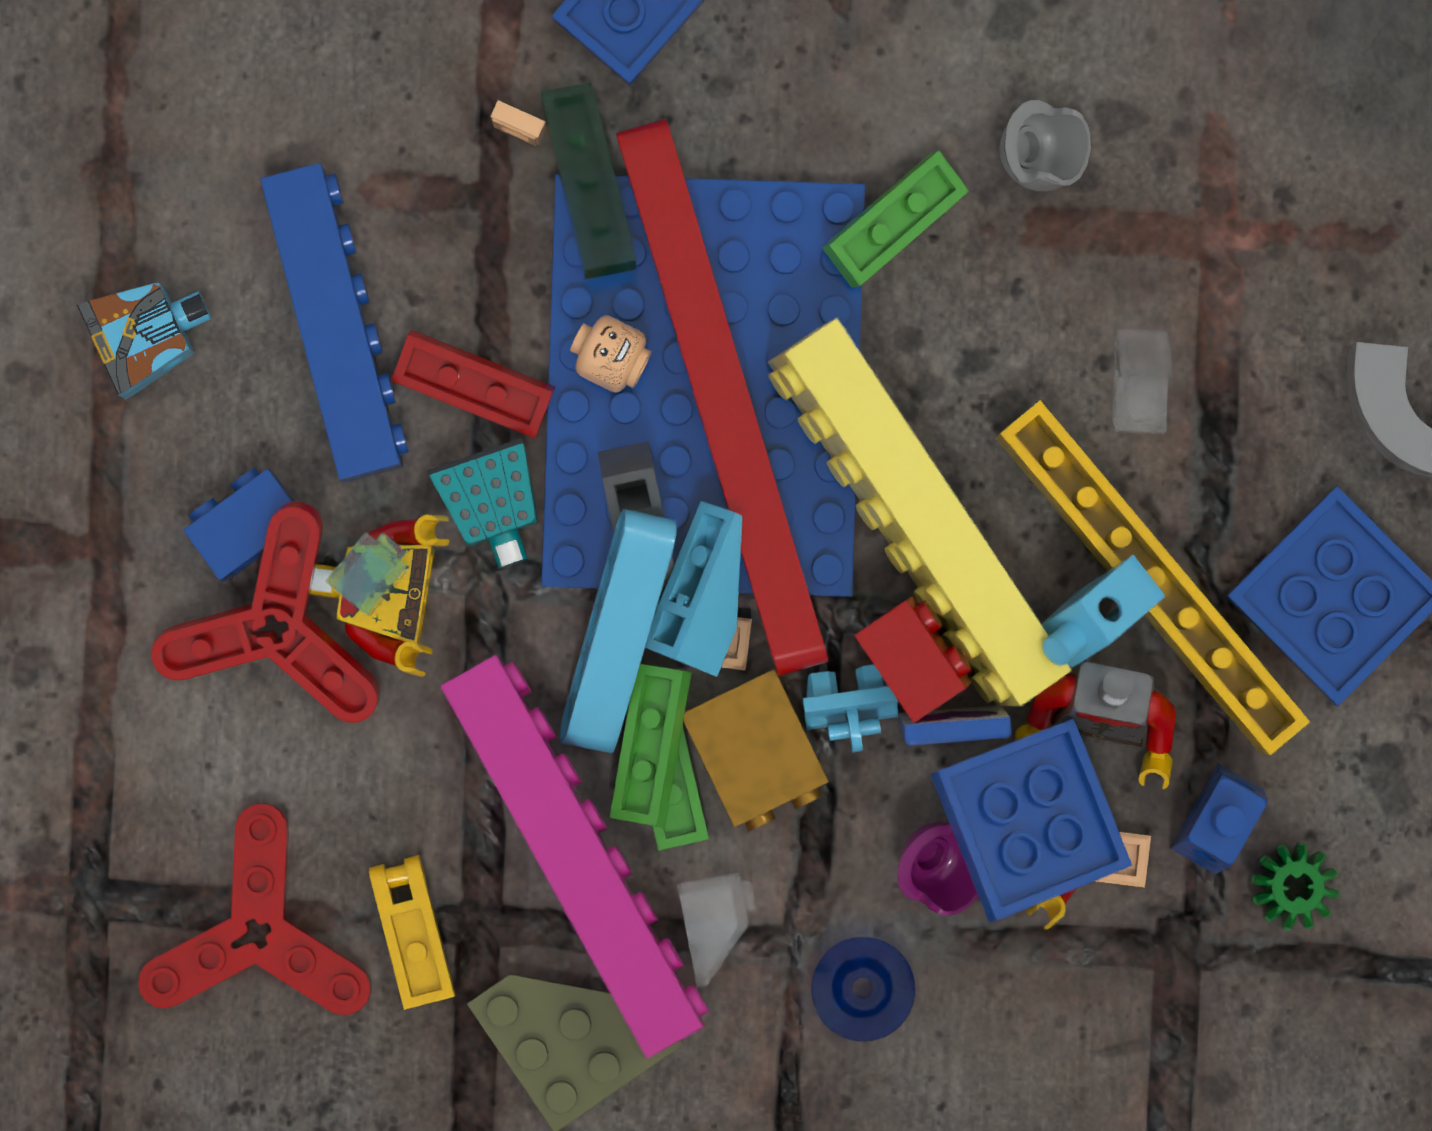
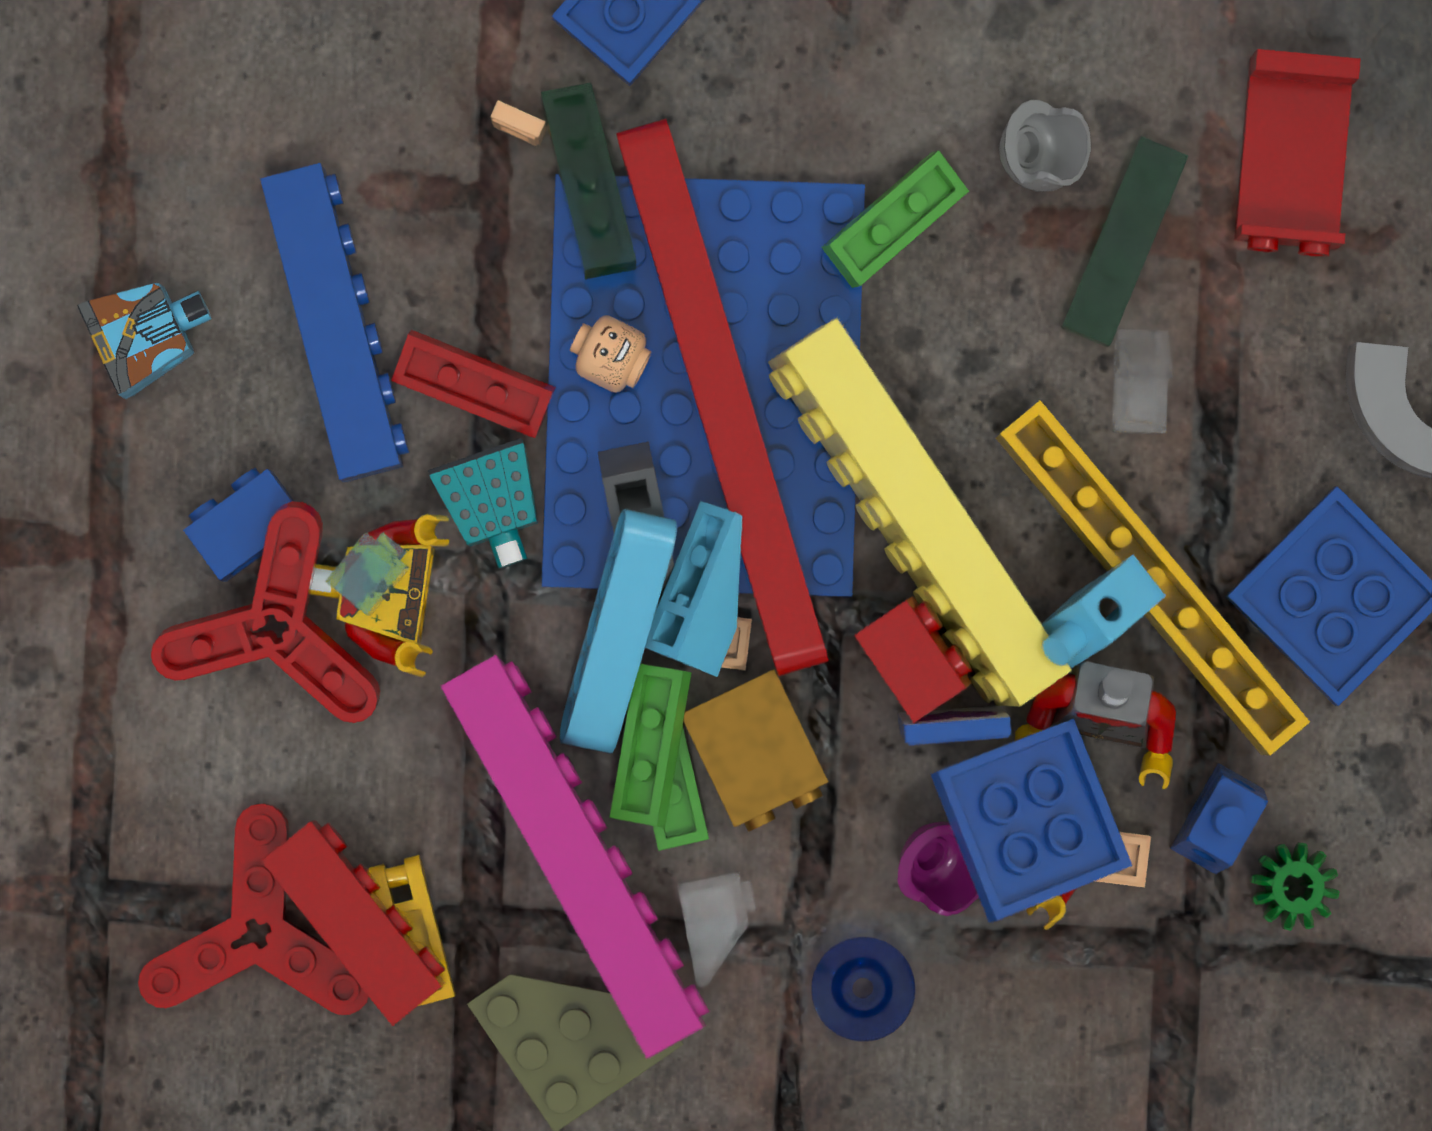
(354, 921): none -> red brick
(851, 712): medium azure hips -> none
(1124, 241): none -> clear green plate
(1294, 151): none -> red panel

